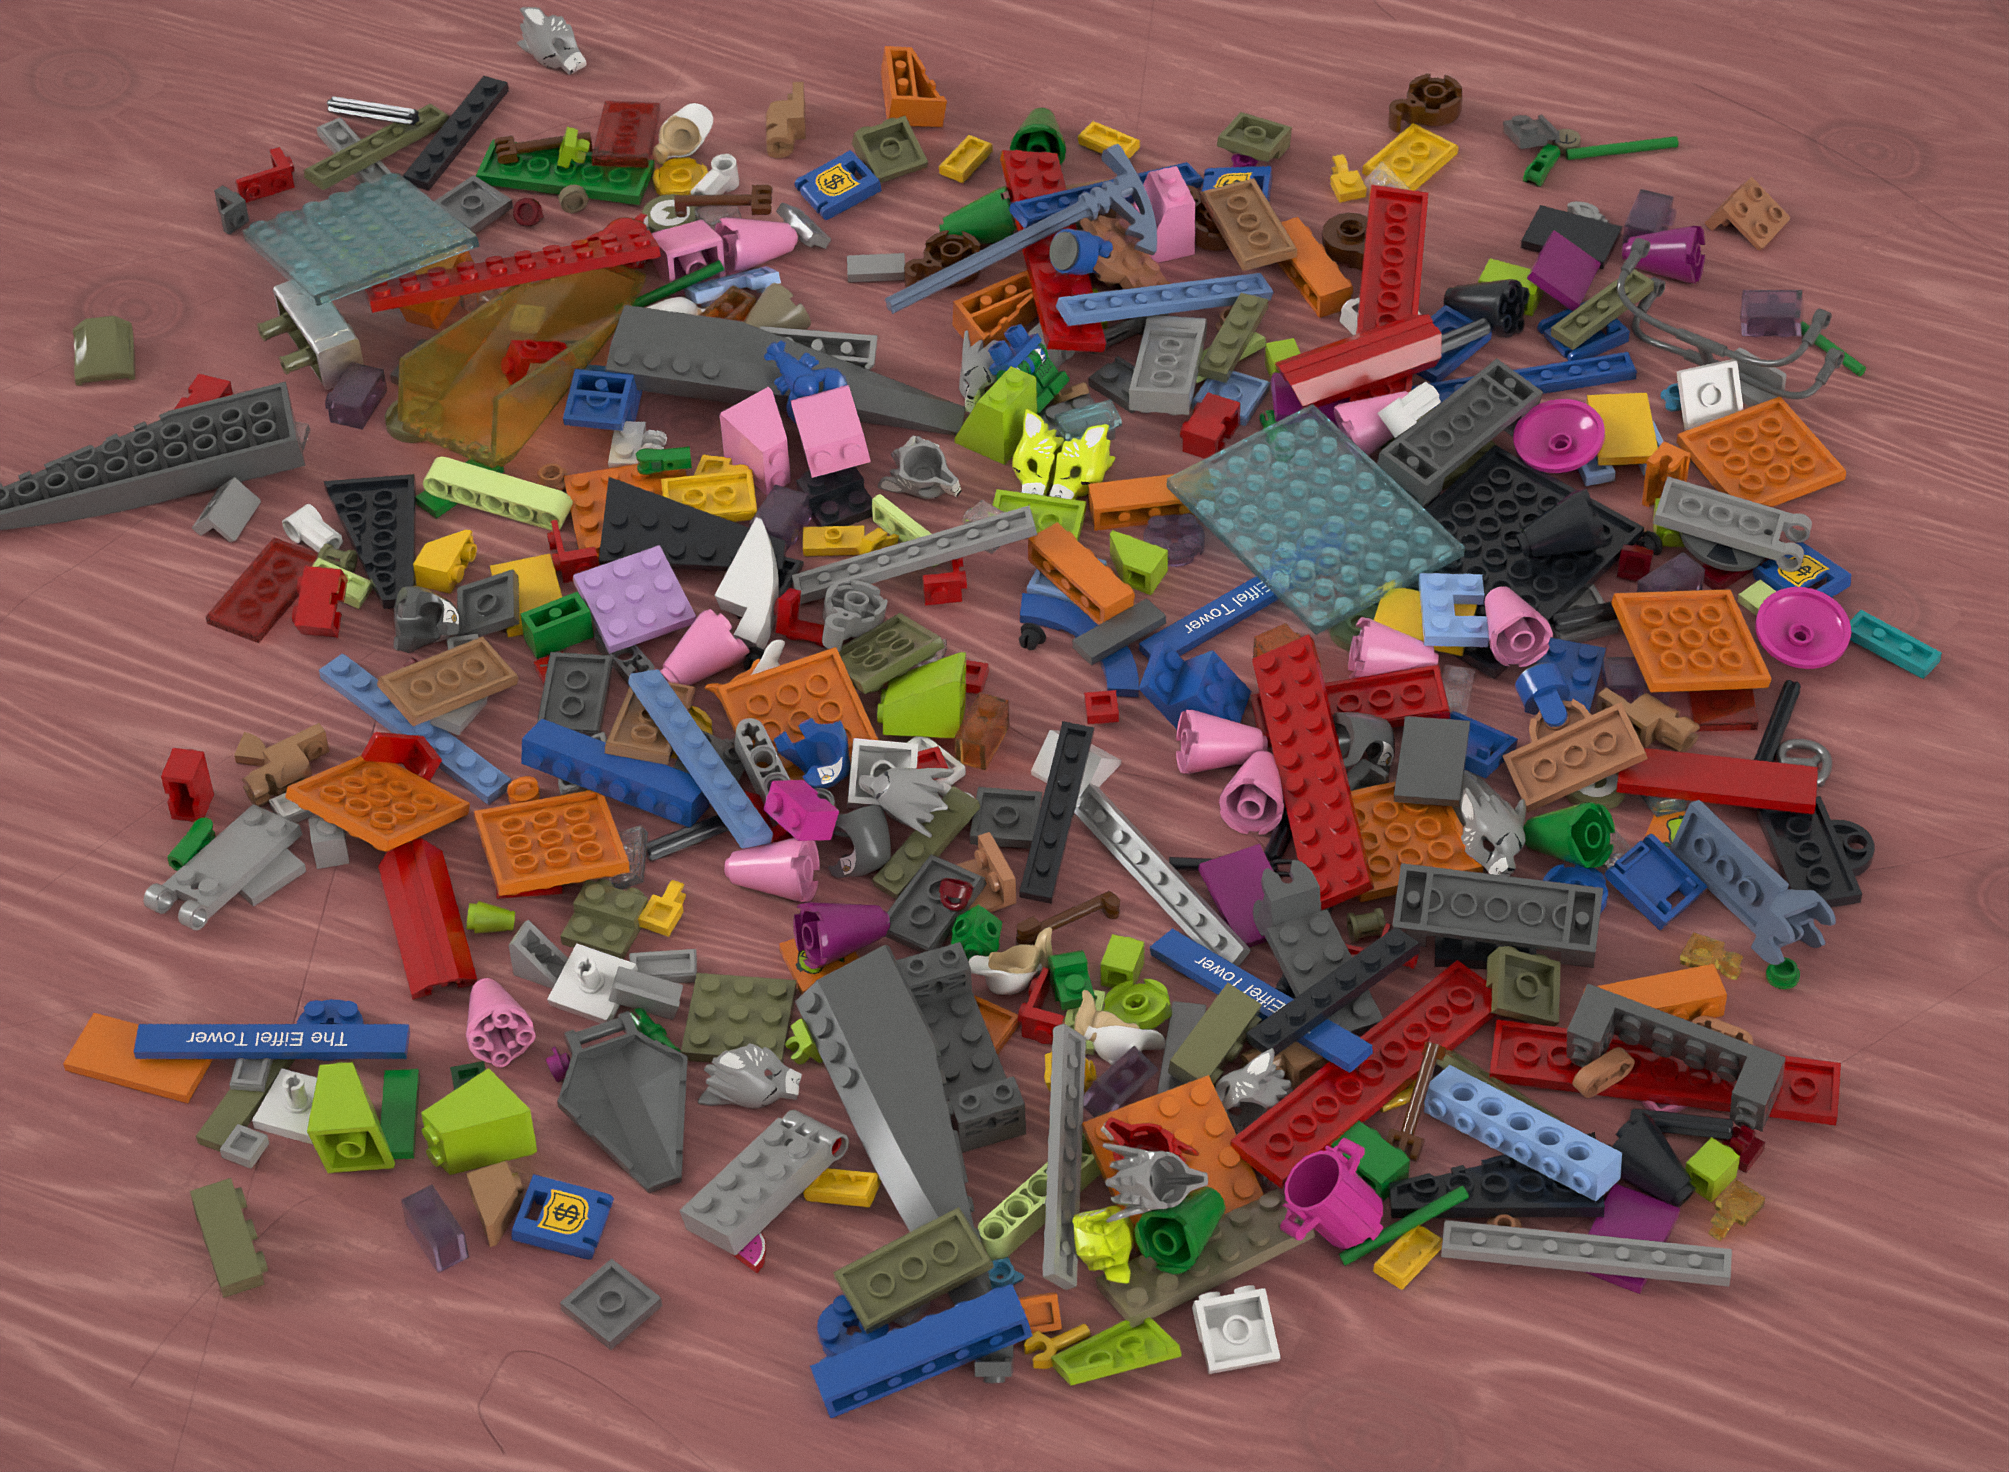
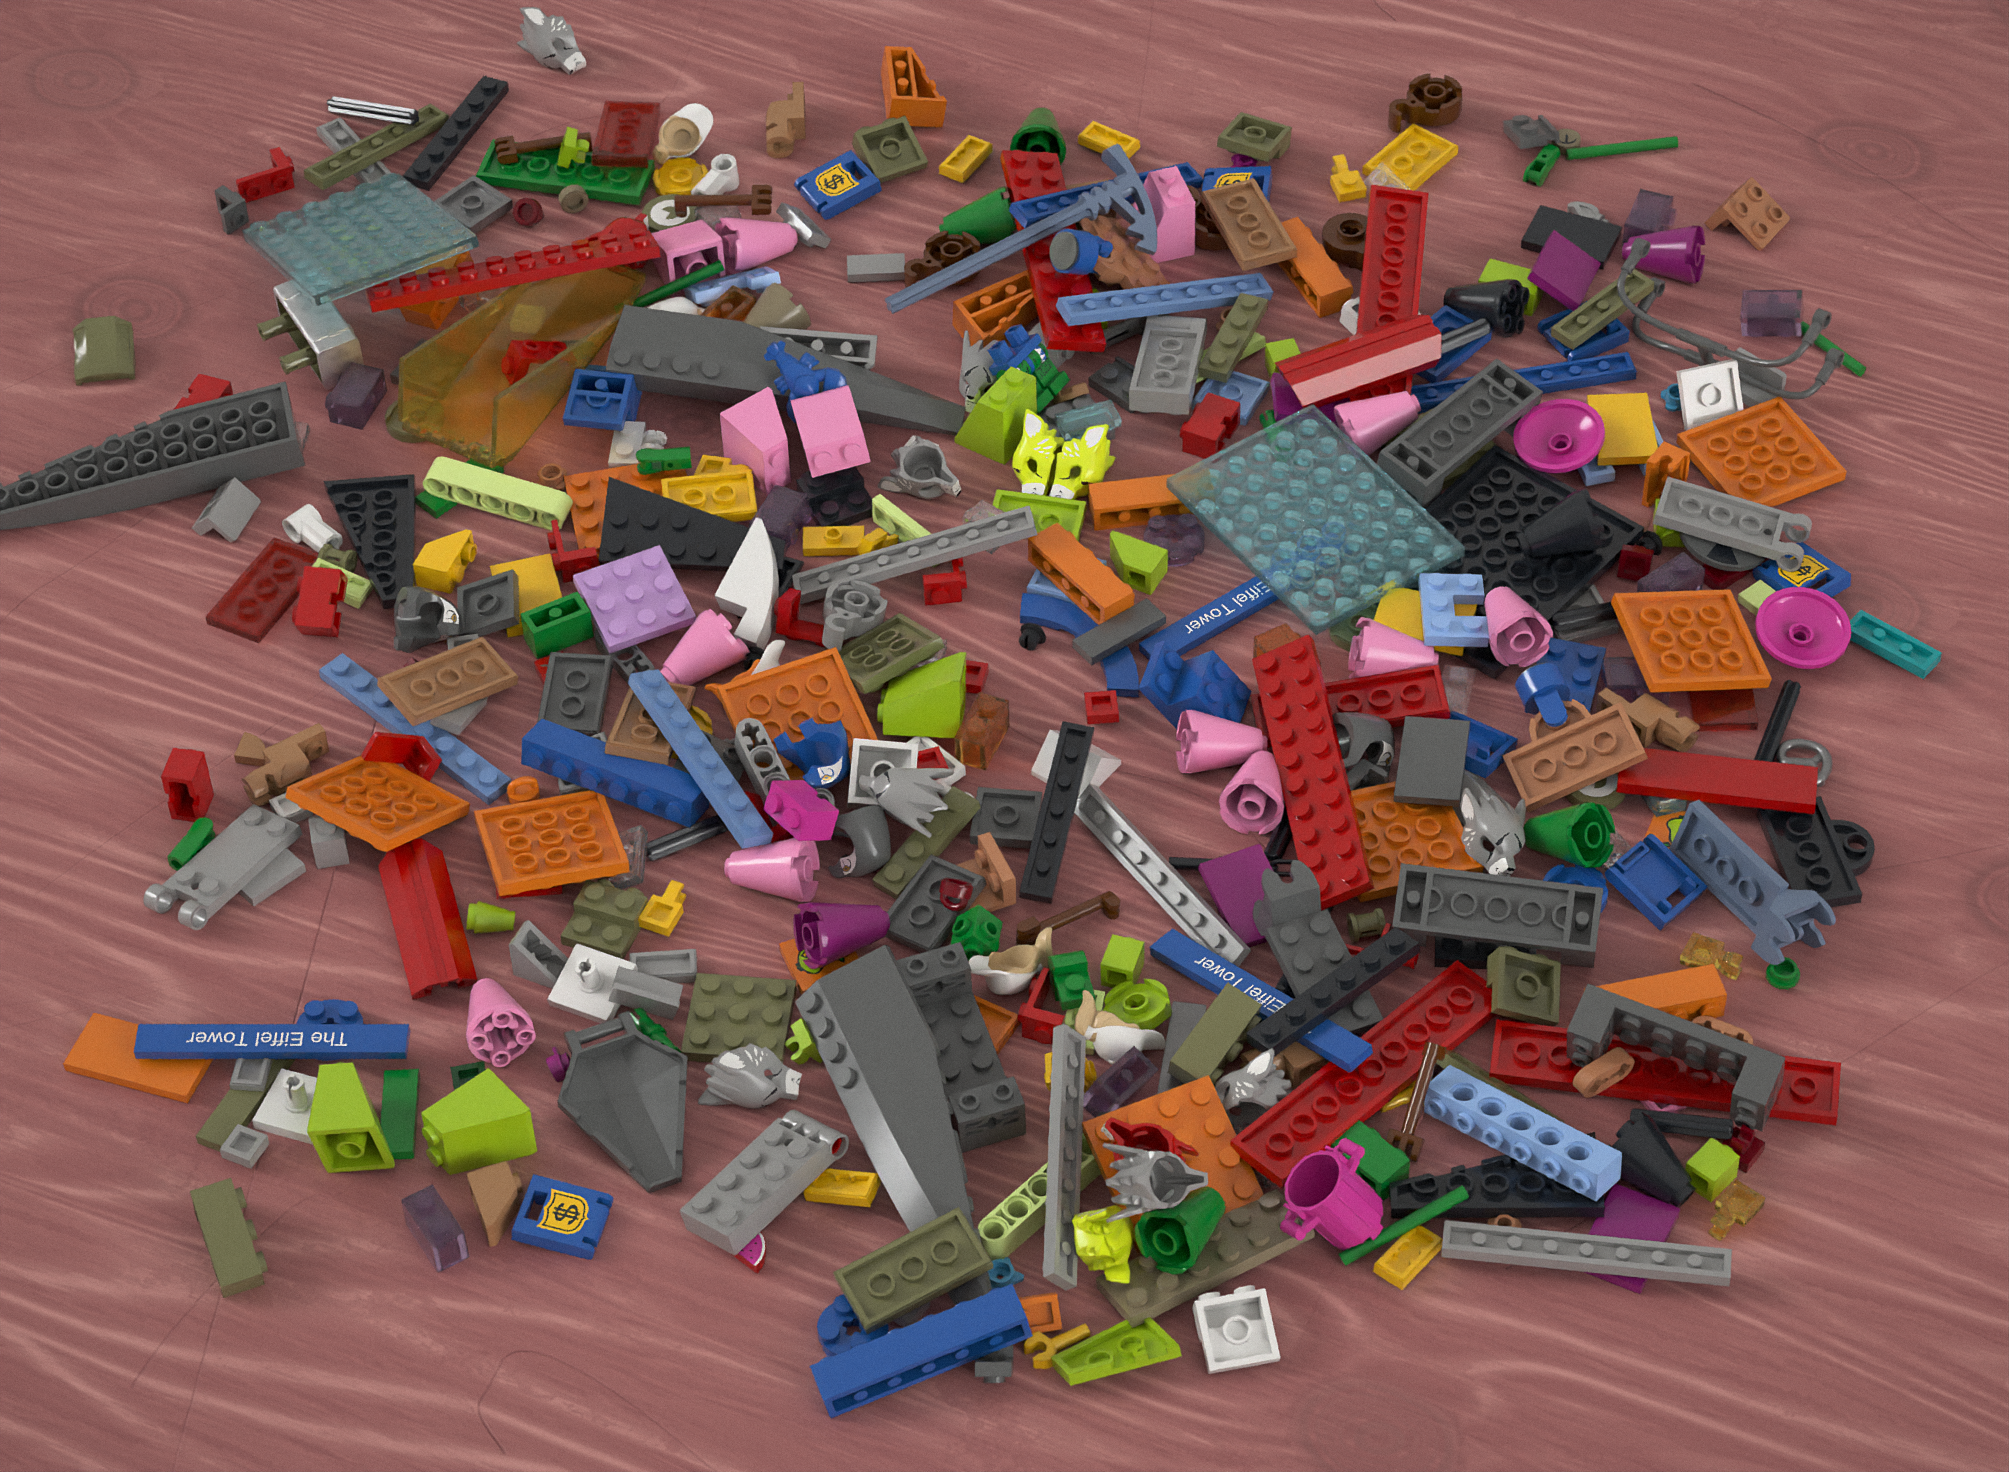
(611, 1304): flat silver plate -> none
(1404, 412): white piece -> none

